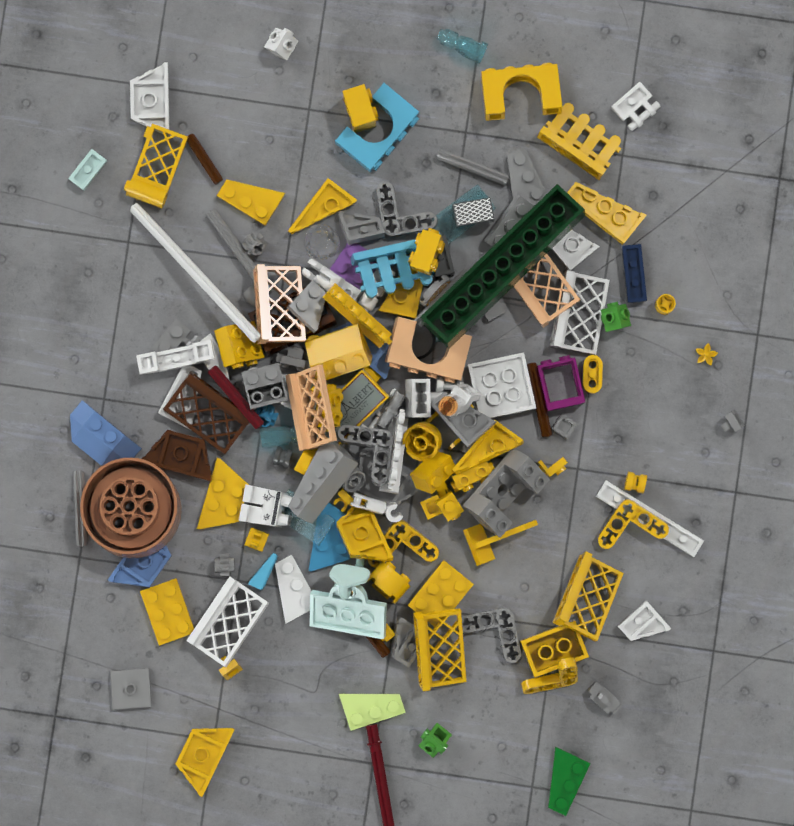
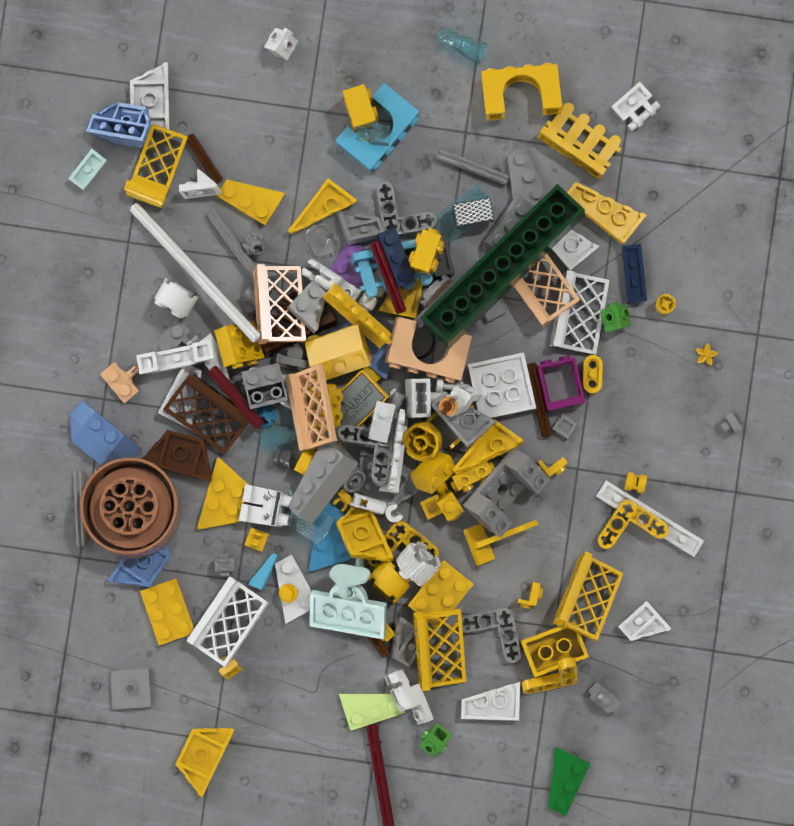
(121, 124): none -> medium blue wedge
(121, 381): none -> light nougat plate
(176, 298): none -> white brick
(201, 188): none -> white slope
(288, 593): none -> yellow plate
(377, 134): none -> clear light blue plate
(381, 421): none -> white slope
(388, 277): none -> dark red axle
(396, 257): none -> dark blue plate
(409, 696): none -> white plate
(417, 563): none -> white brick
(494, 704): none -> white wing
(535, 594): none -> yellow bracket

